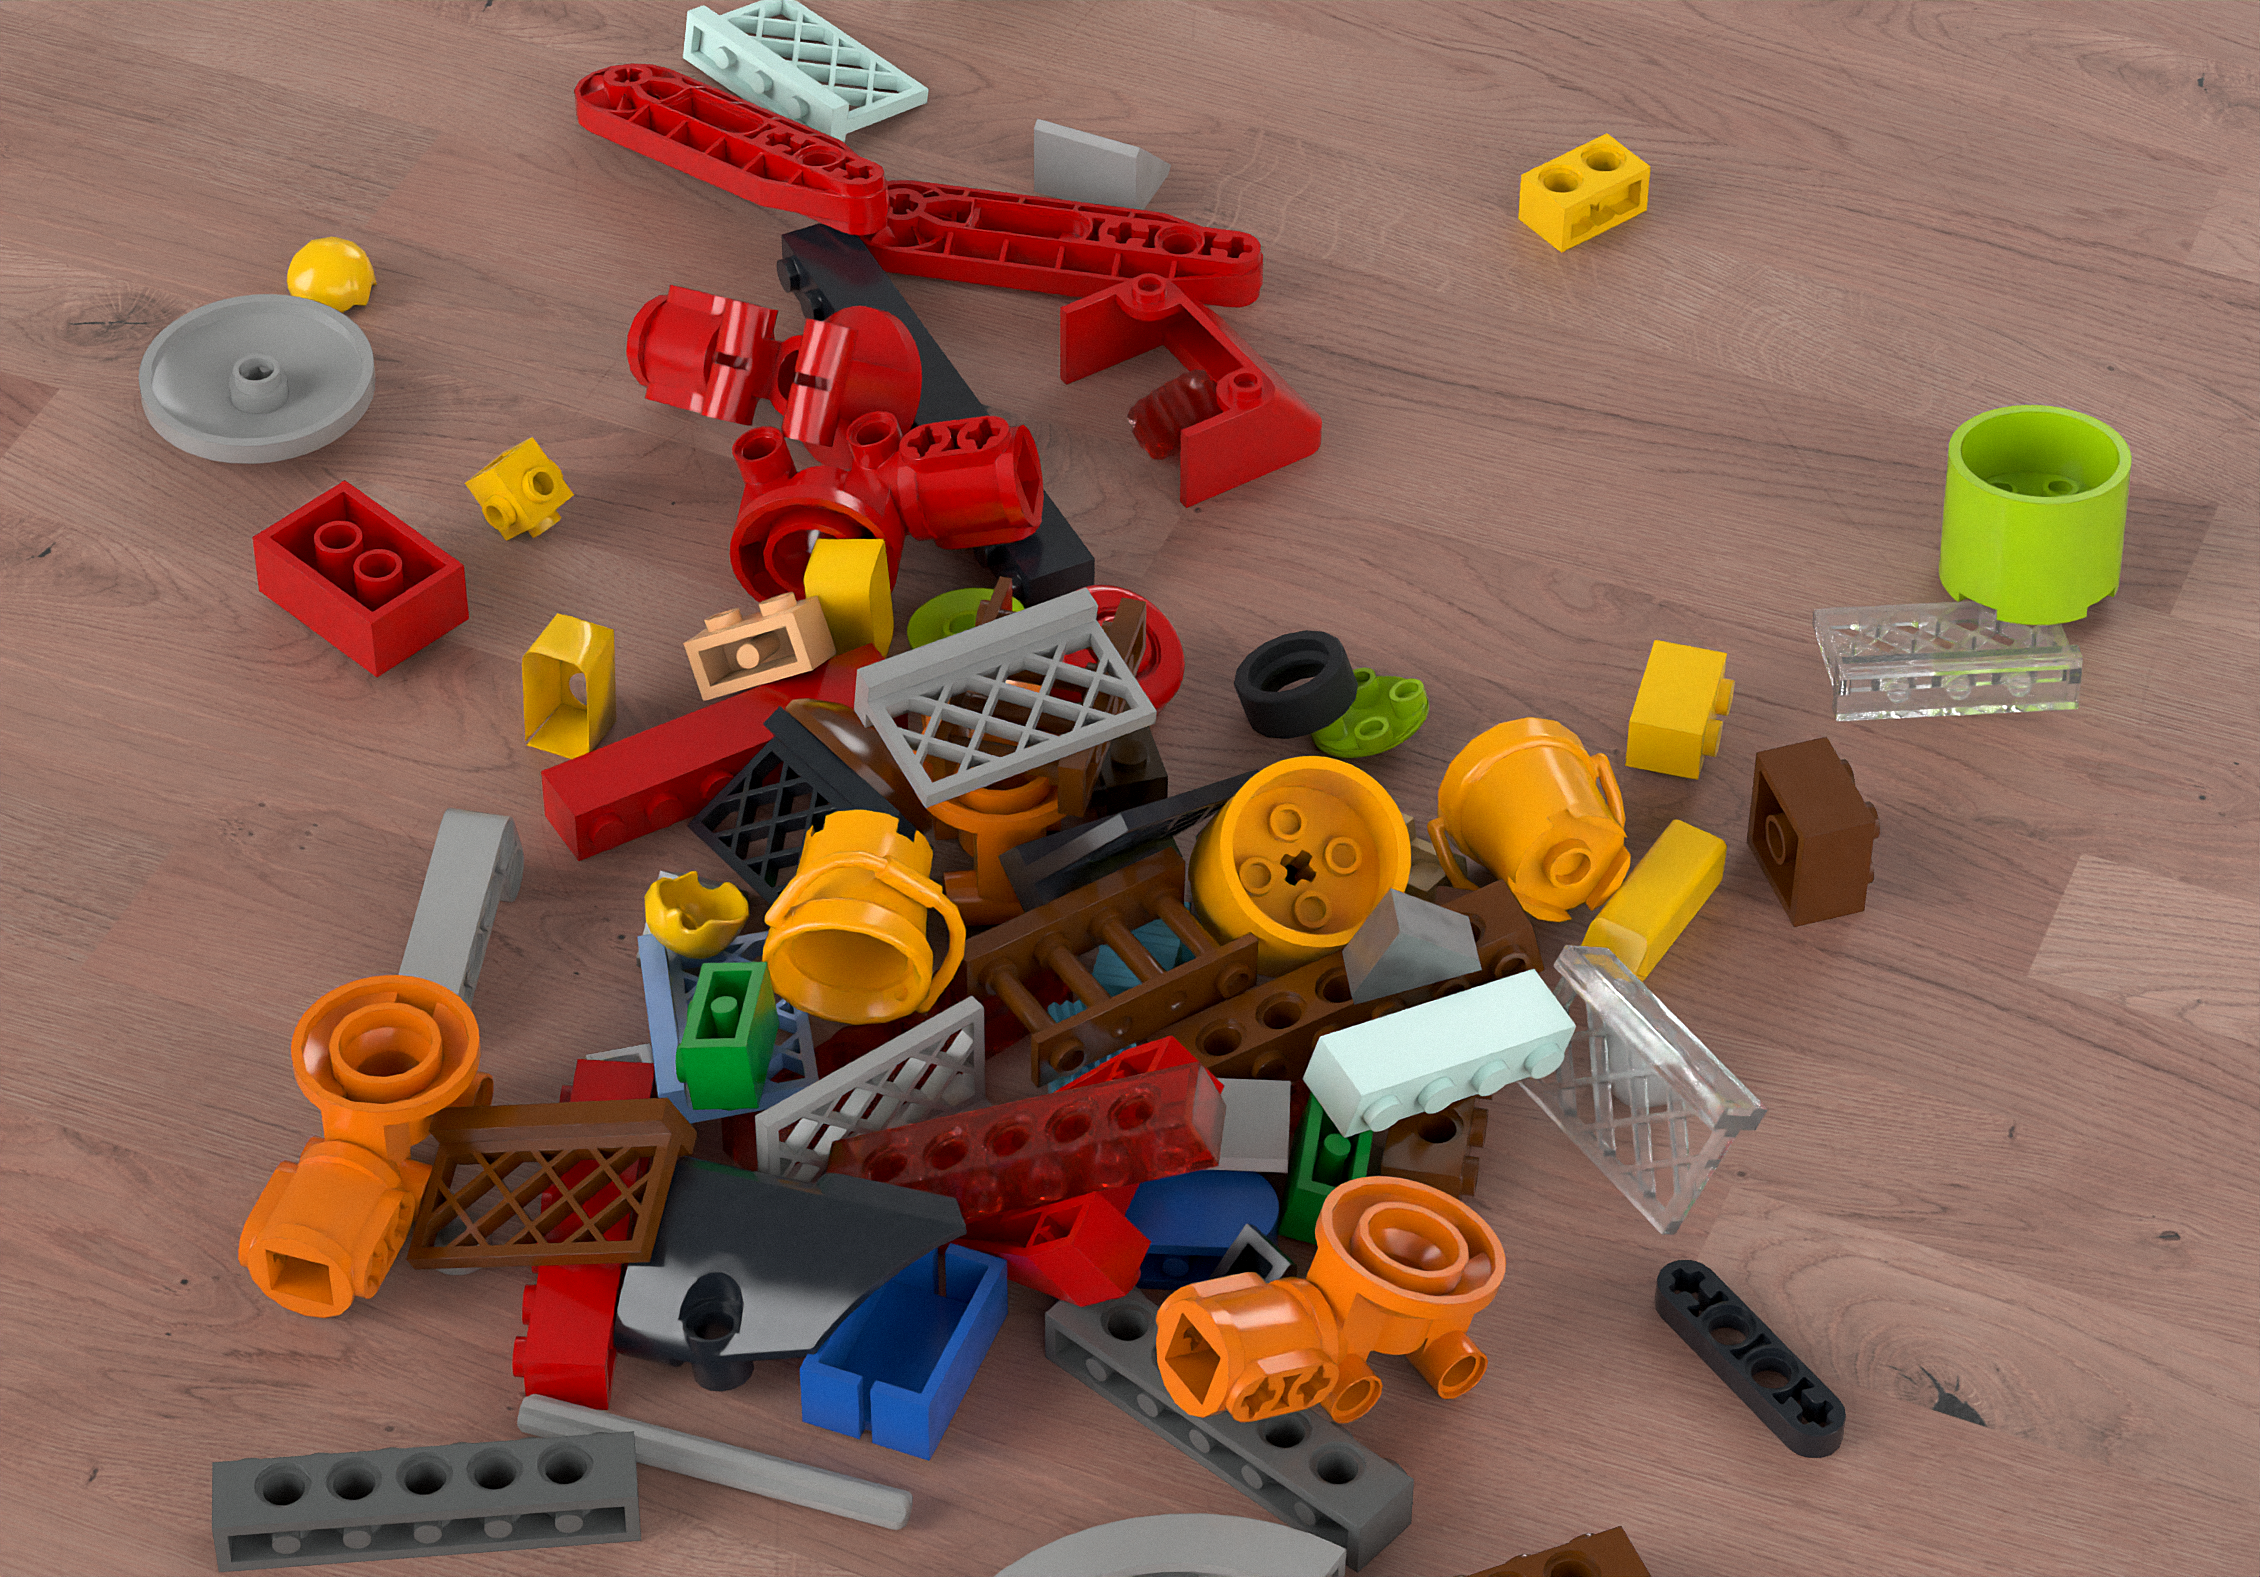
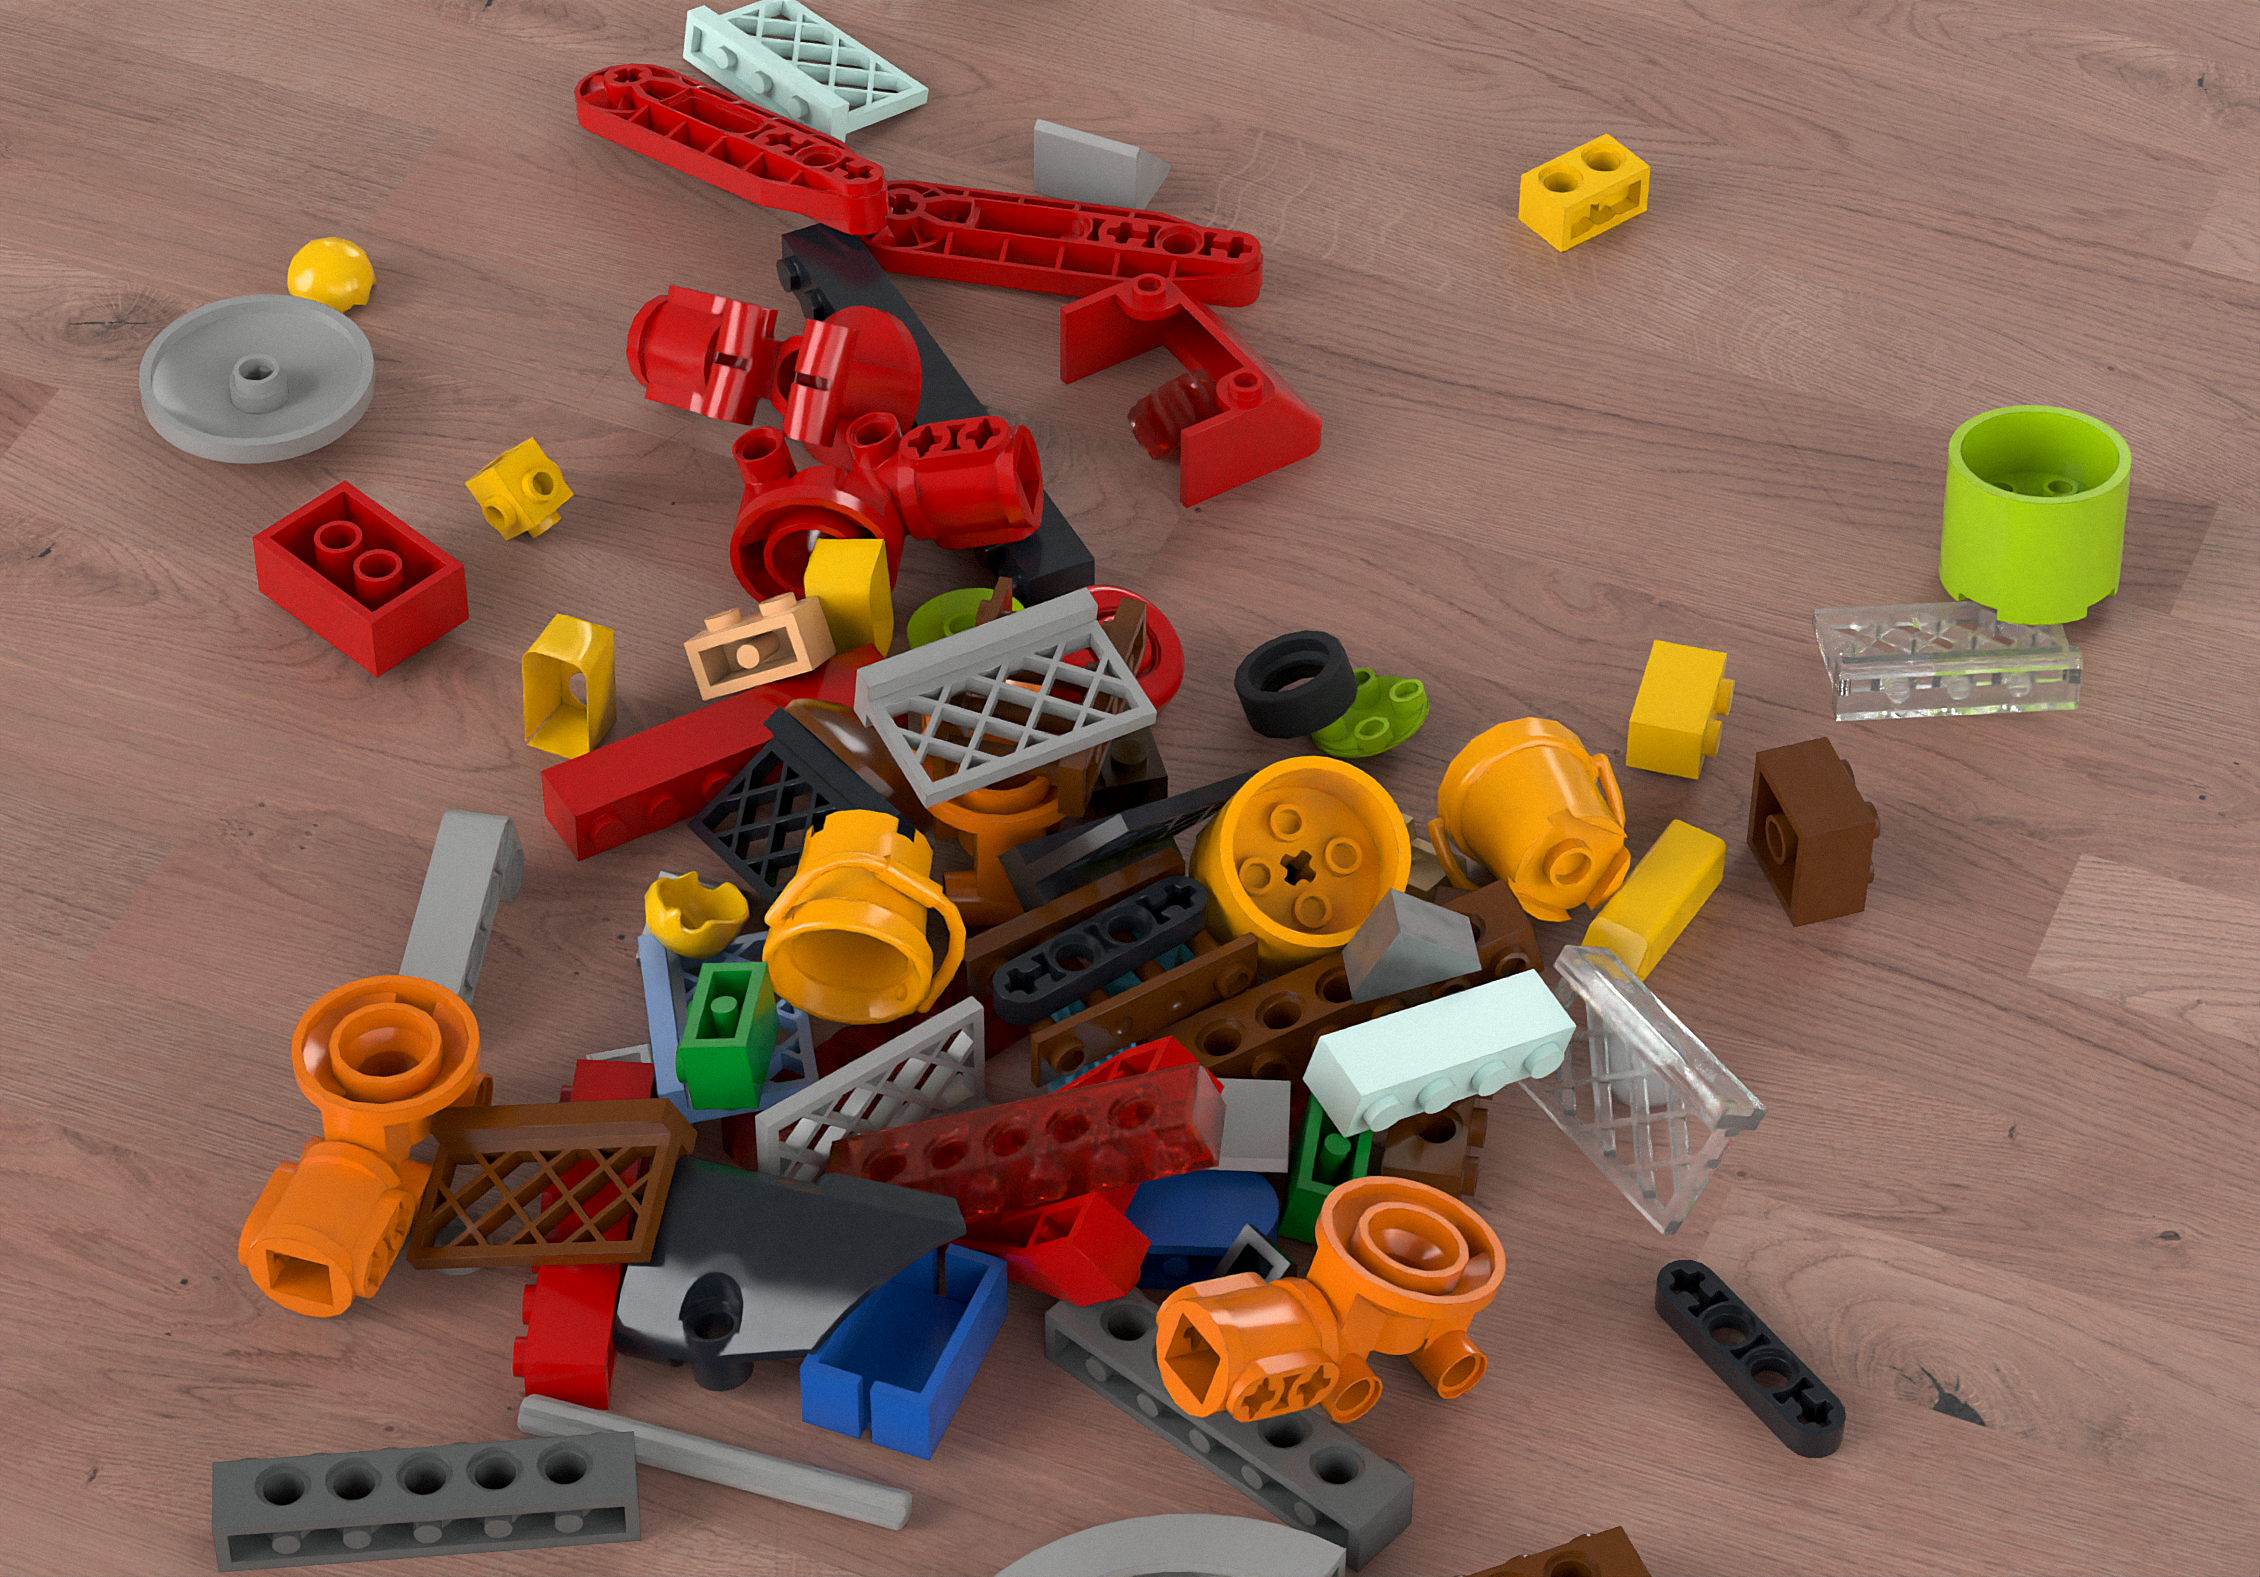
(1093, 942): none -> black beam

